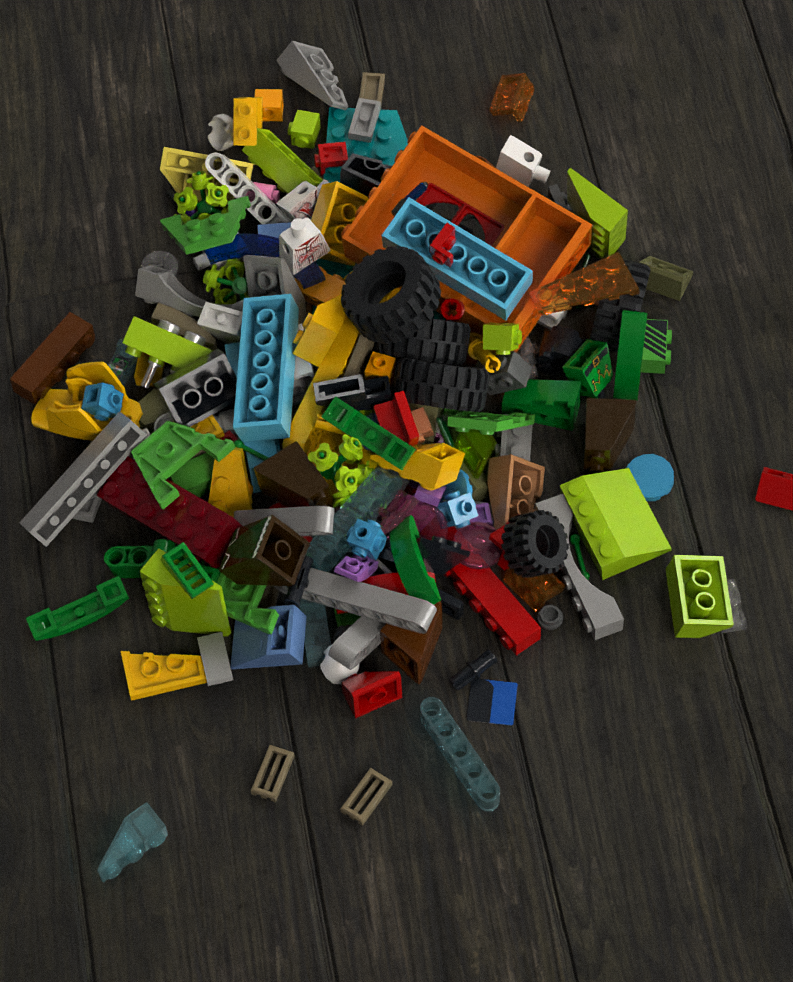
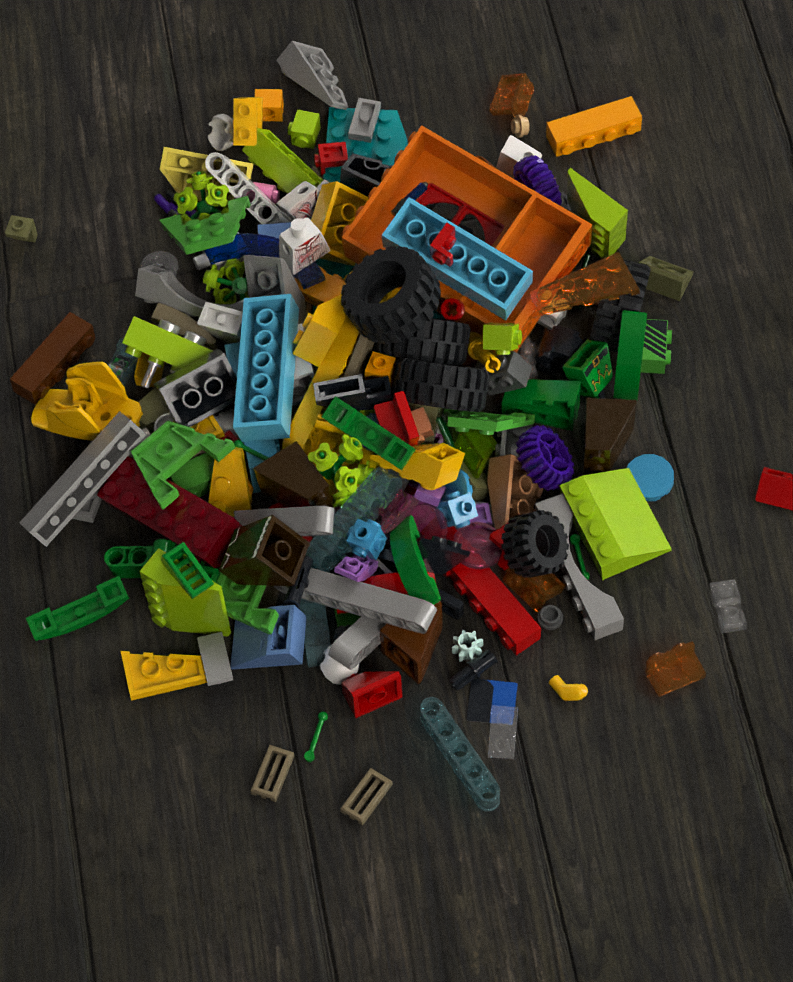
(21, 229): none -> olive bracket
(102, 401): dark azure brick -> none
(135, 836): clear light blue slope -> none
(169, 208): none -> dark purple piece
(309, 755): none -> green hinge
(372, 86): dark tan tile -> none
(473, 643): none -> light aqua gear
(503, 732): none -> clear slope
(520, 126): none -> tan plate
(537, 176): none -> dark purple gear
(545, 457): none -> dark purple gear
(568, 692): none -> yellow arm
(593, 126): none -> light orange brick
(674, 668): none -> clear orange bracket
(698, 595): lime slope -> none

